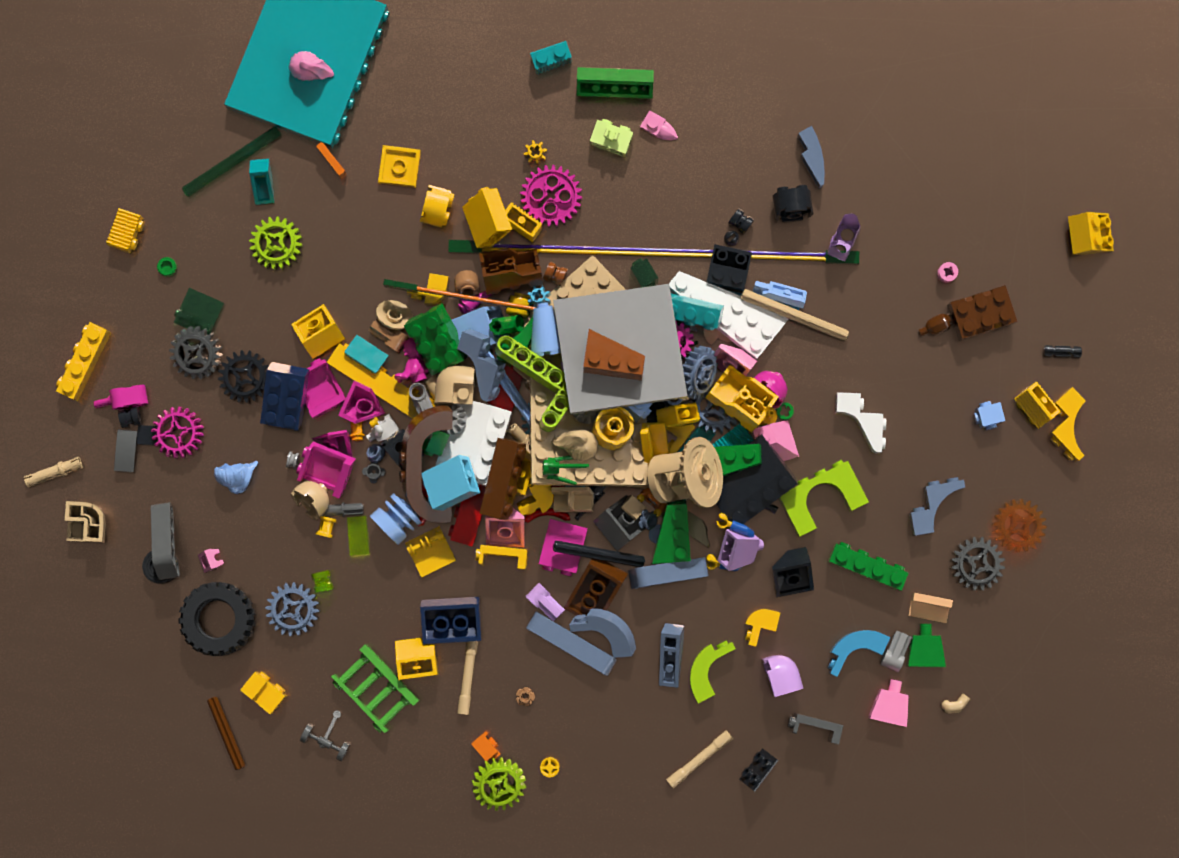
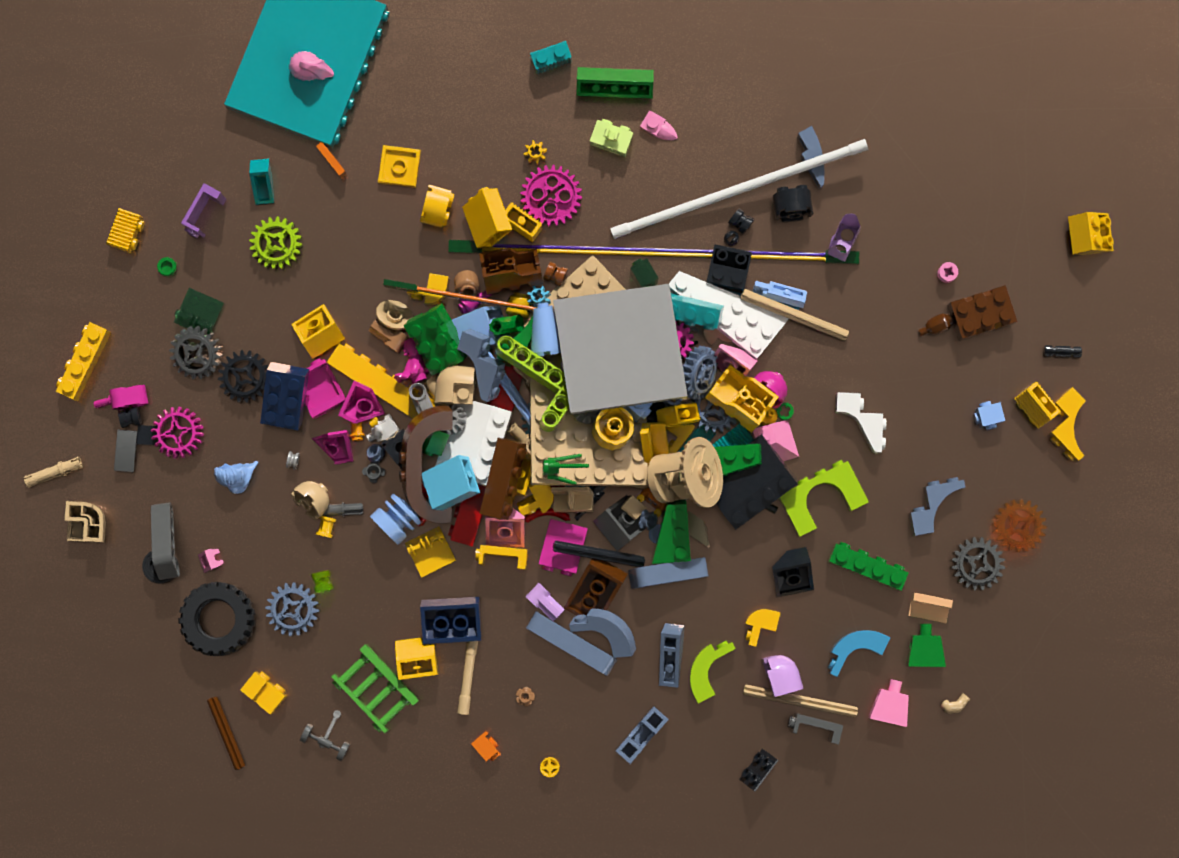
(197, 207): none -> medium lavender panel
(231, 161): clear green axle -> none
(326, 467): dark pink panel -> none
(358, 535): clear neon green tile -> none
(366, 354): teal panel -> none
(497, 792): lime gear -> none
(578, 444): tan hair -> none
(611, 358): dark orange wedge -> none
(641, 734): none -> sand blue arch
(682, 773): tan piece -> none
(737, 548): lavender torso -> none
(801, 701): none -> tan axle
(851, 149): none -> white piece
(894, 655): light grey piece -> none

